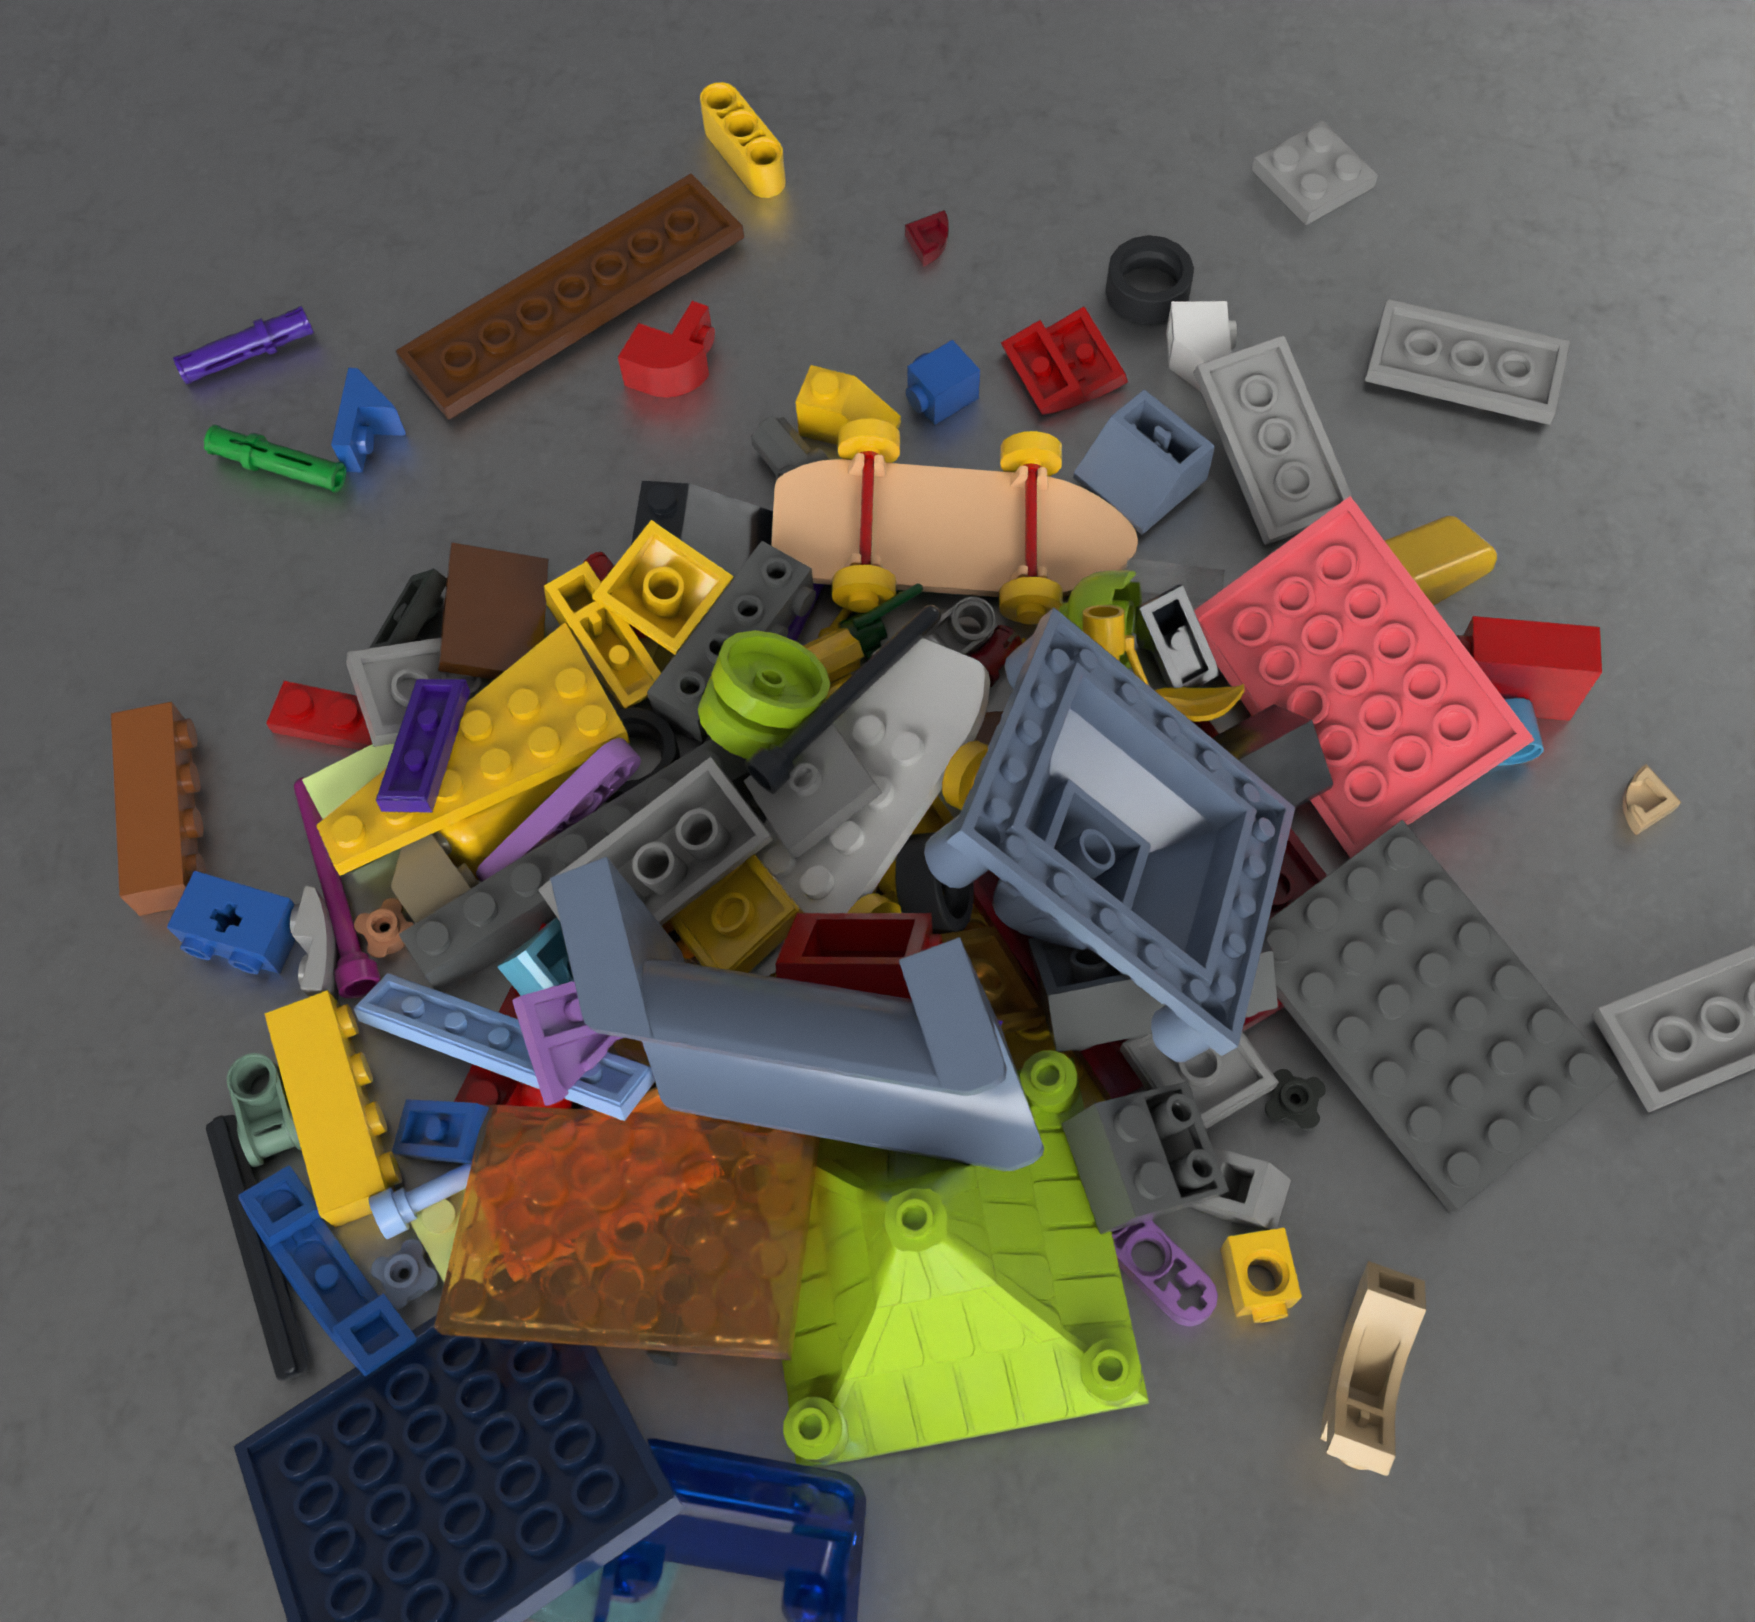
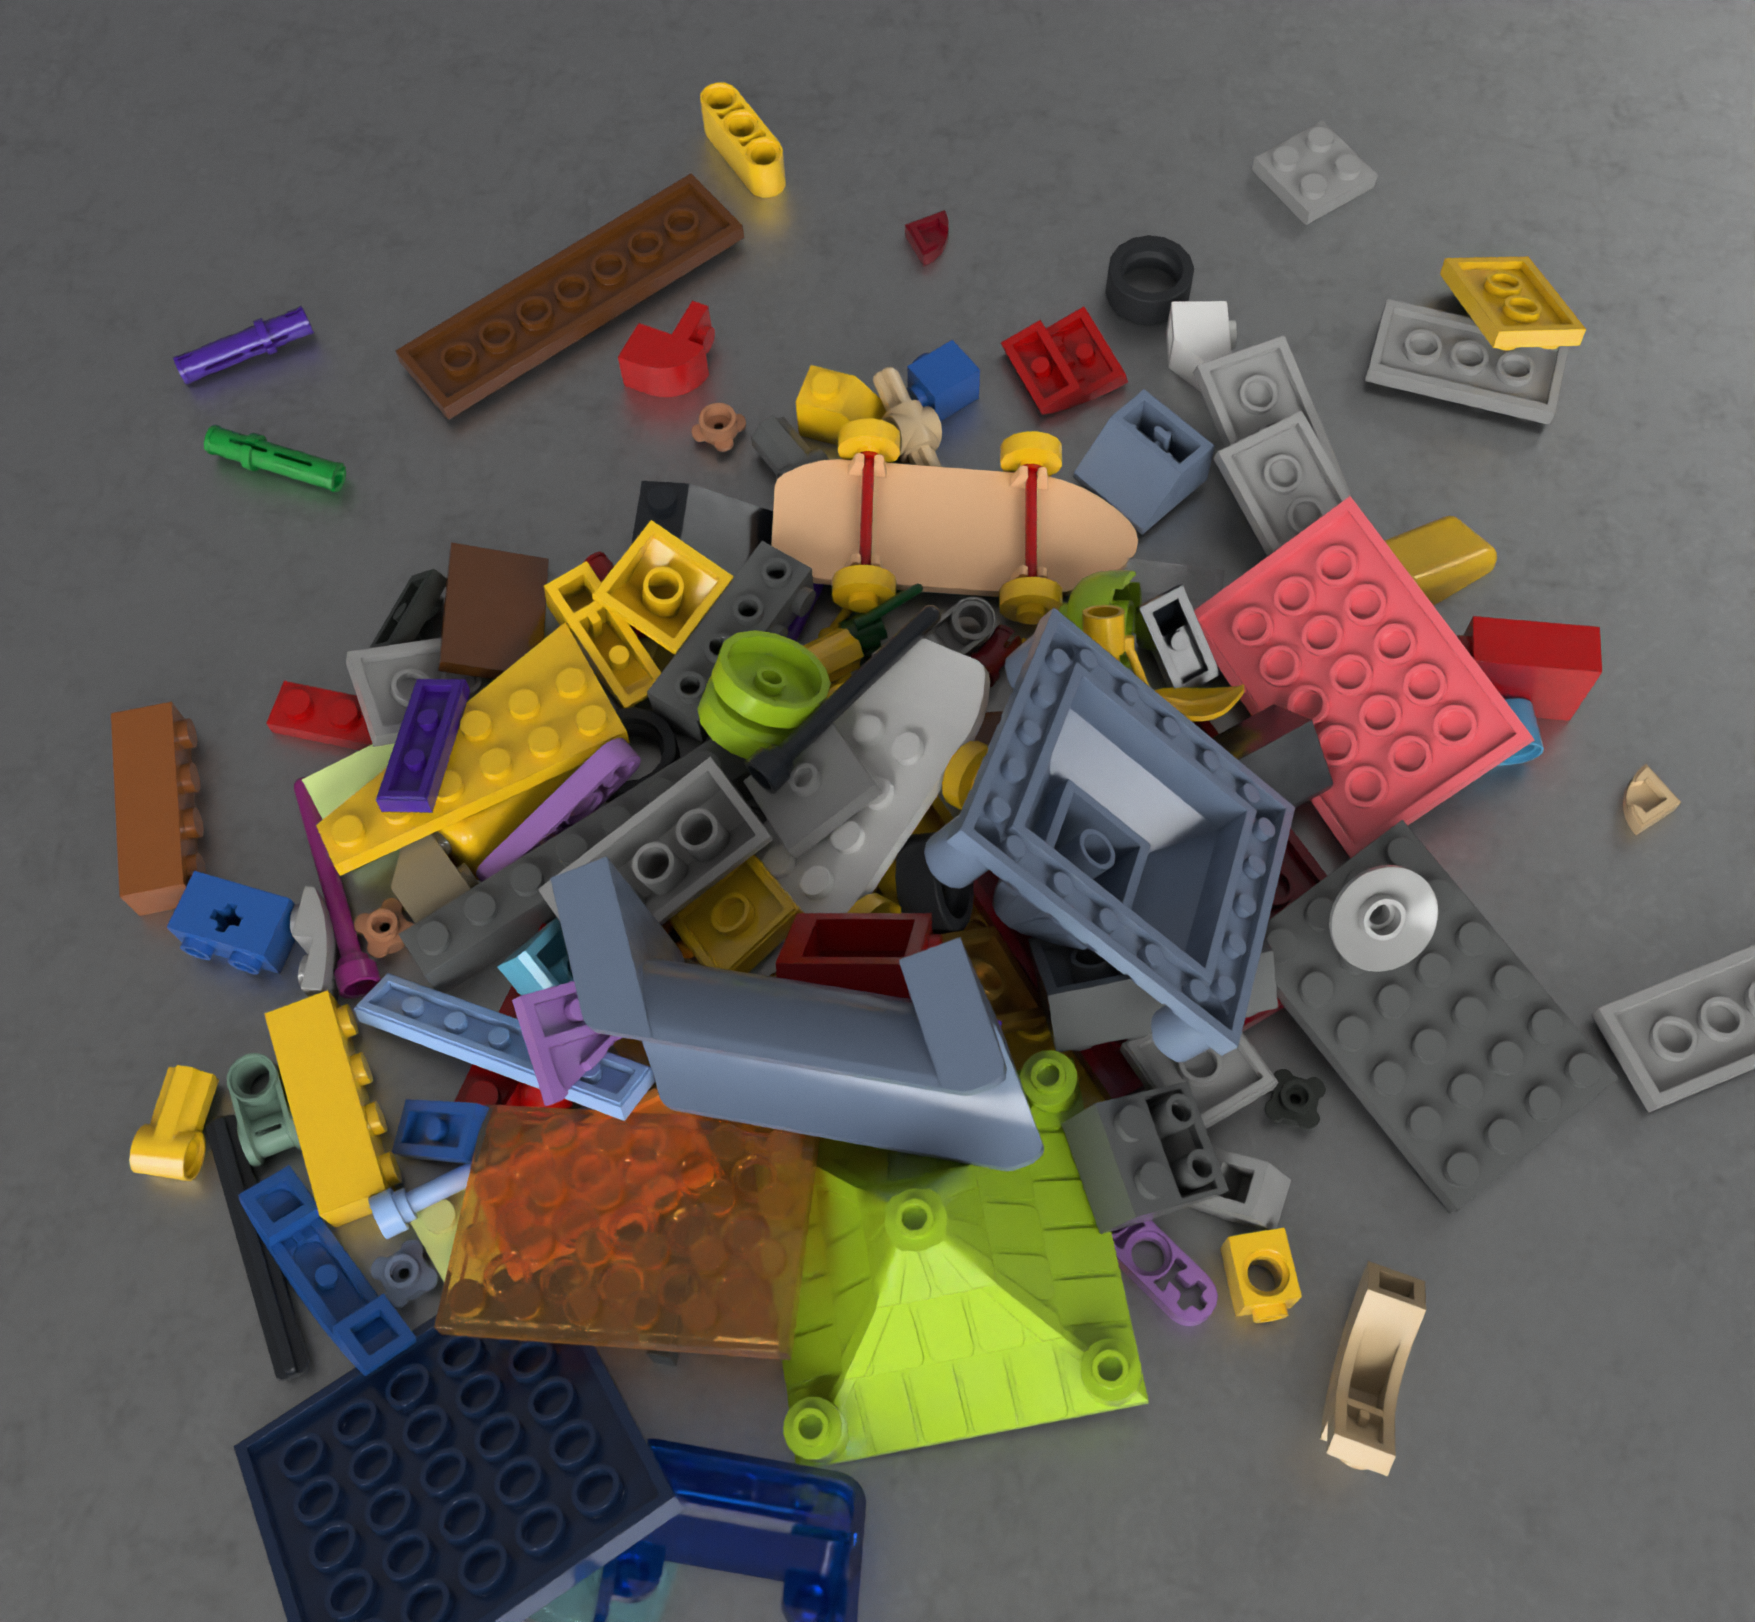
(174, 1139): none -> yellow piece
(360, 417): blue slope -> none
(717, 416): none -> nougat plate
(918, 425): none -> tan axle
(1281, 480): none -> light grey plate
(1397, 932): none -> light grey dish
(1512, 302): none -> yellow plate

